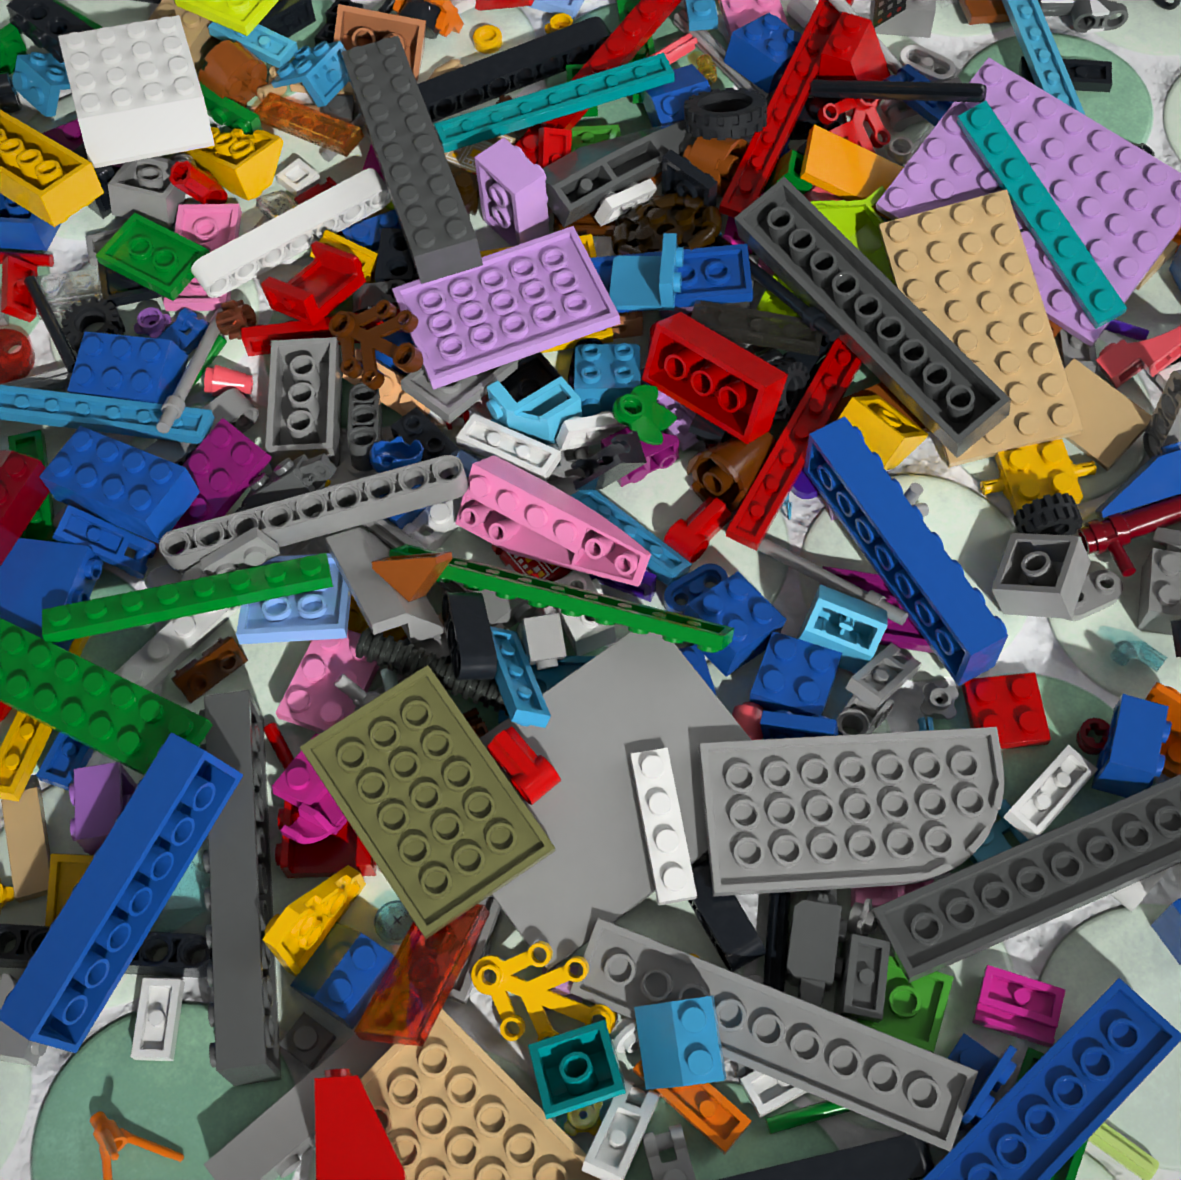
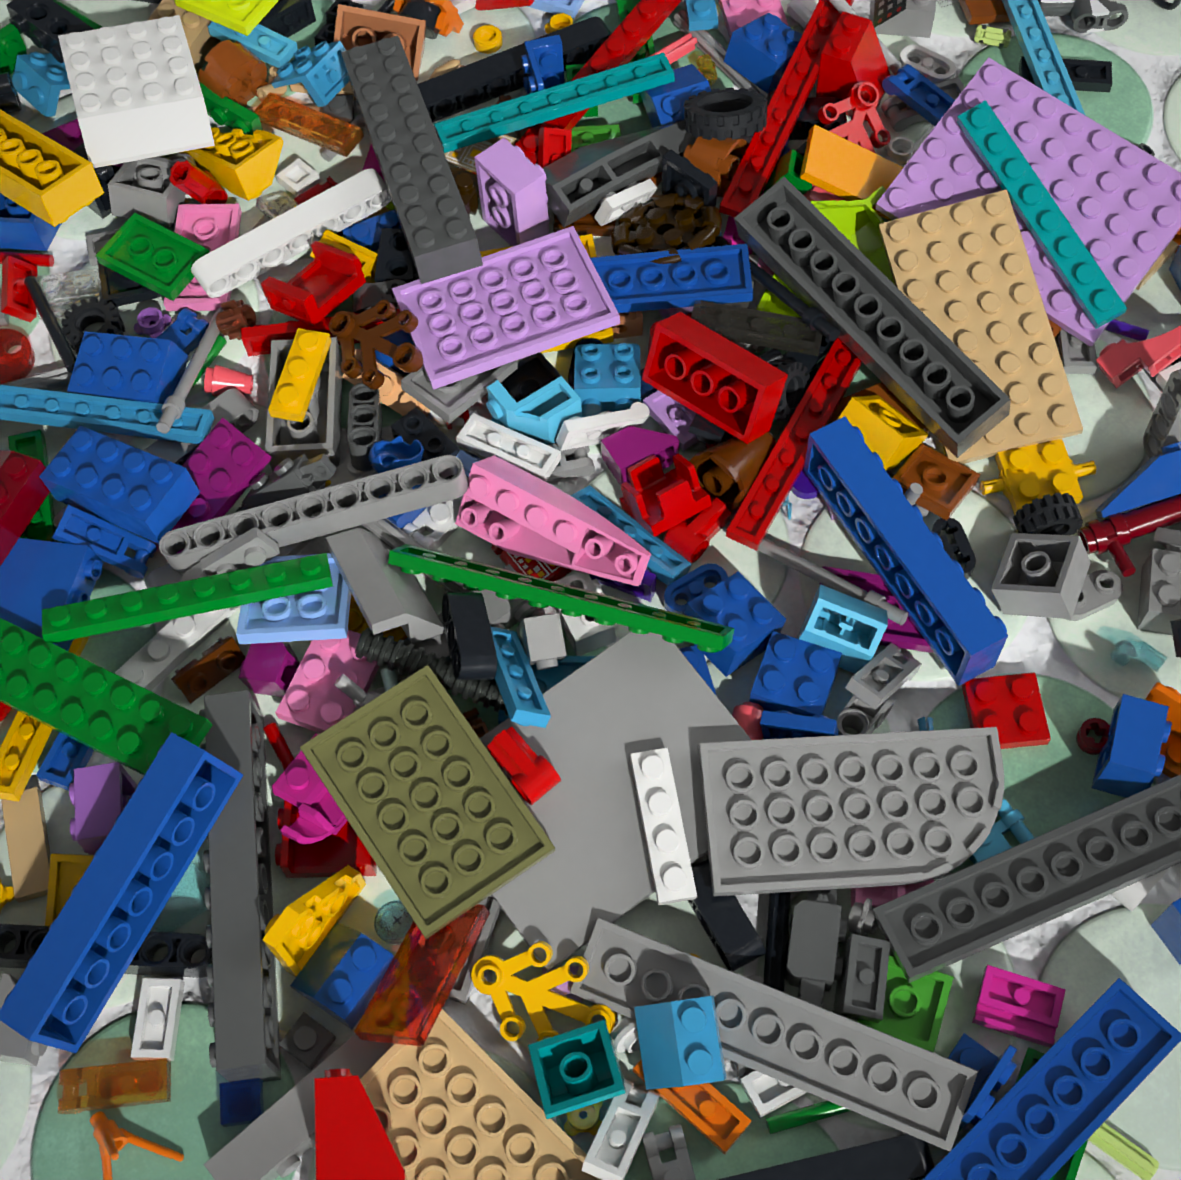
(115, 1085): none -> clear orange plate
(241, 1101): none -> clear blue plate
(269, 668): none -> magenta slope
(299, 375): none -> yellow plate
(412, 574): dark orange slope -> none
(543, 64): none -> blue bracket
(610, 463): black hinge -> none
(646, 414): green plate -> none
(648, 280): dark azure bracket -> none
(662, 499): none -> red panel
(899, 90): black axle -> none
(935, 710): light grey plate -> none
(942, 479): none -> dark orange plate
(959, 543): none -> black beam
(992, 36): none -> yellowish green piece
(1050, 793): white plate -> none
(1107, 416): tan tile -> none

